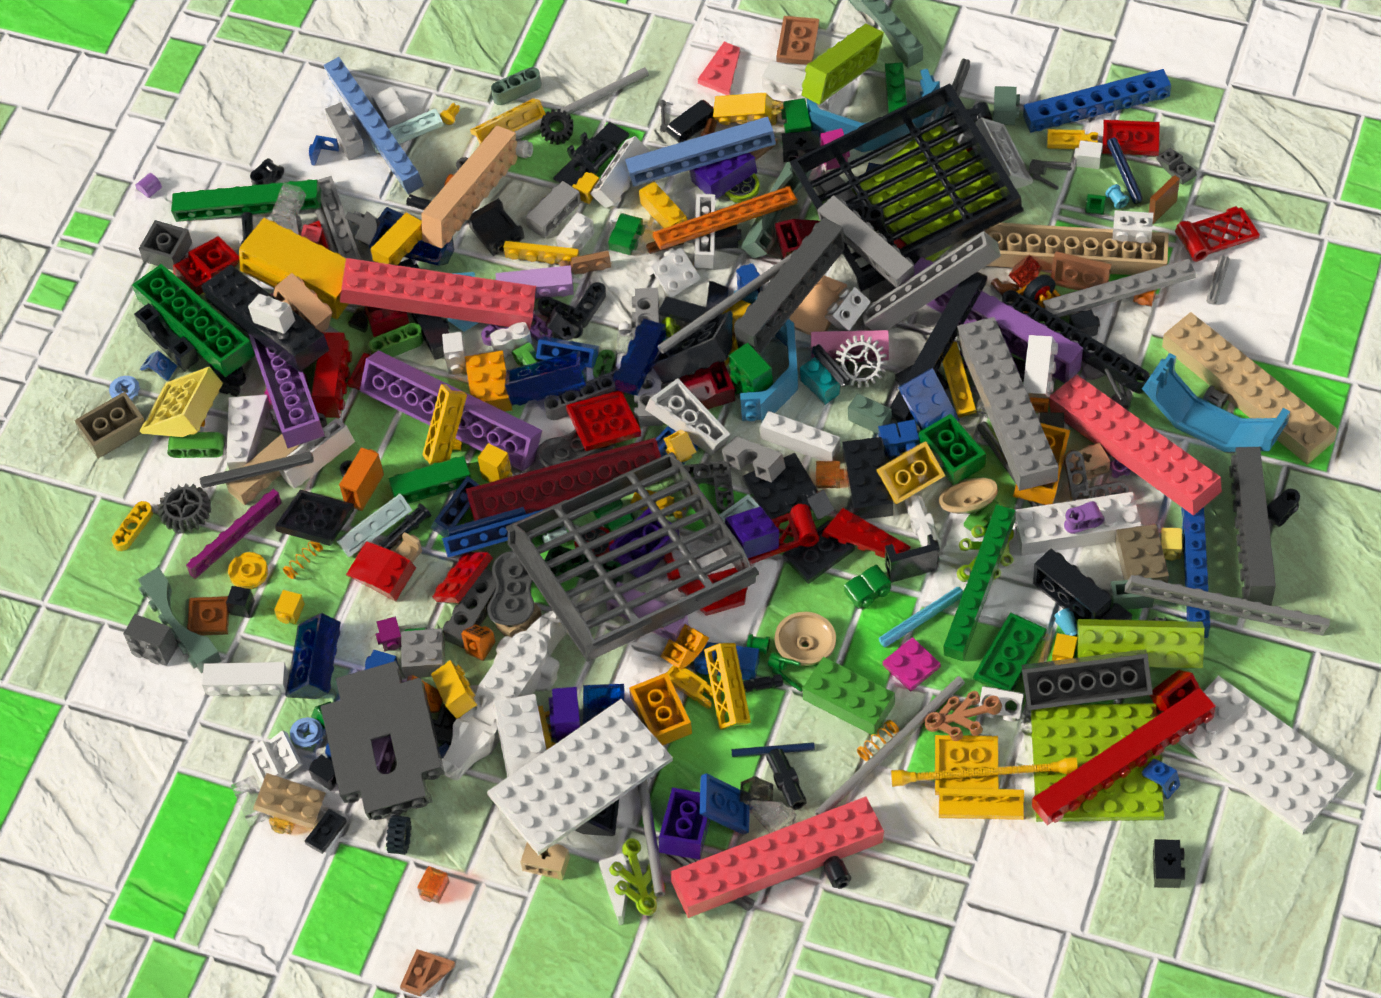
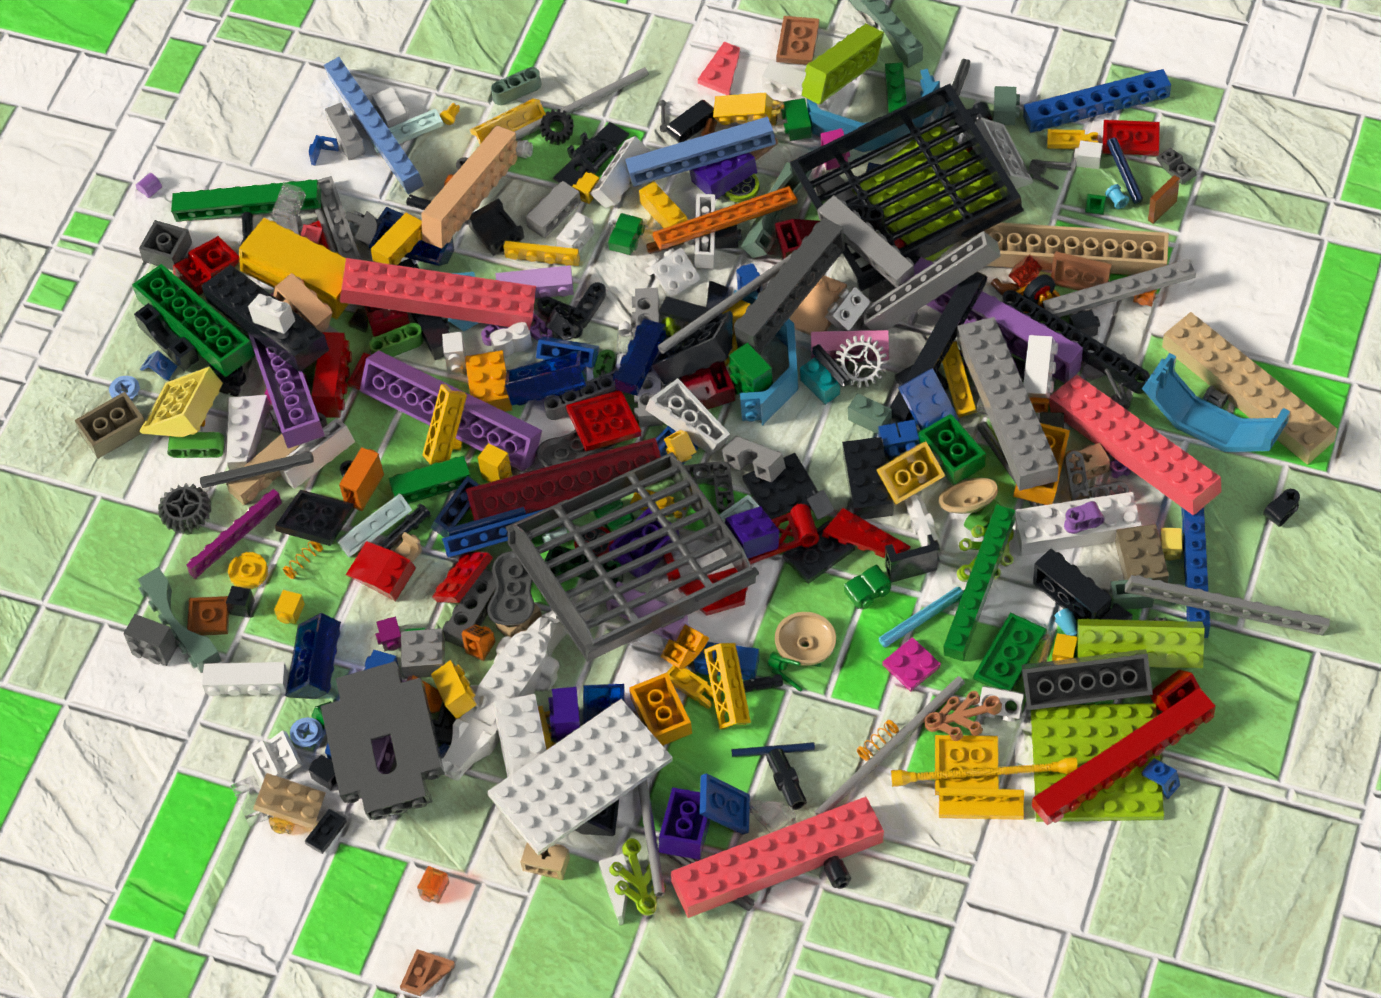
(133, 517): yellow beam -> none
(266, 173): black piece -> none
(398, 835): black bush -> none
(525, 355): bright green piece -> none
(588, 262): medium nougat plate -> none
(756, 789): clear smoke brick -> none
(759, 643): green bush -> none
(798, 144): black brick -> none
(799, 437): white brick -> none
(828, 474): clear orange brick -> none
(848, 696): bright green brick -> none
(1132, 226): white brick -> none
(1168, 875): black brick -> none
(1195, 240): red piece -> none
(1217, 280): light grey axle -> none
(1252, 525): dark grey brick -> none
(1266, 757): white plate -> none

